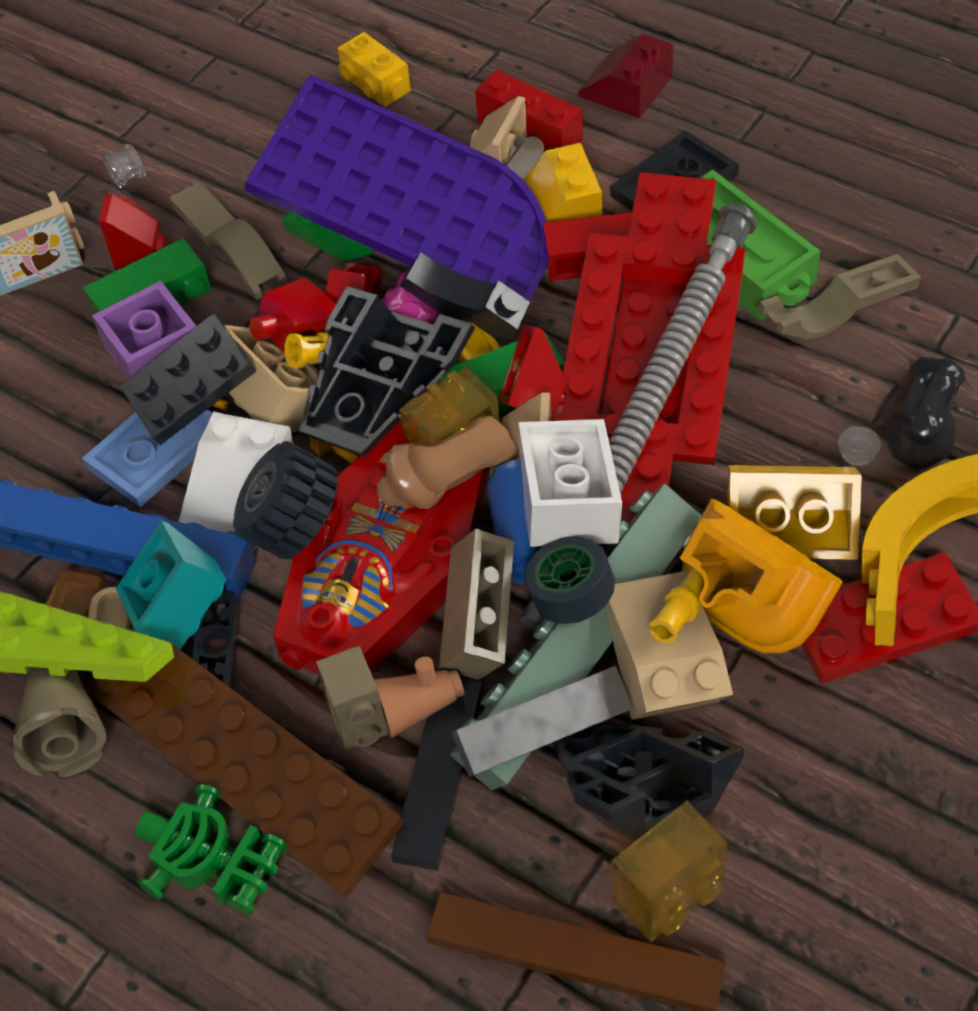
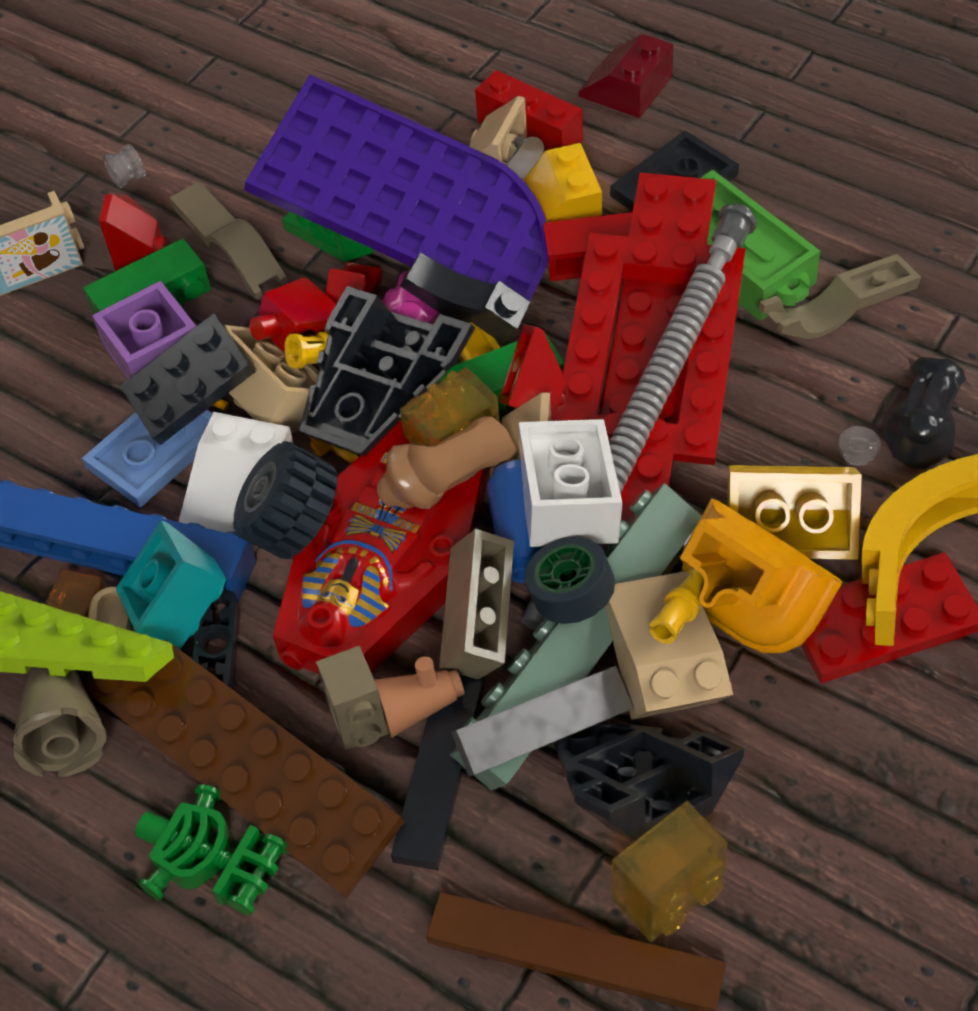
(374, 69): yellow brick -> none

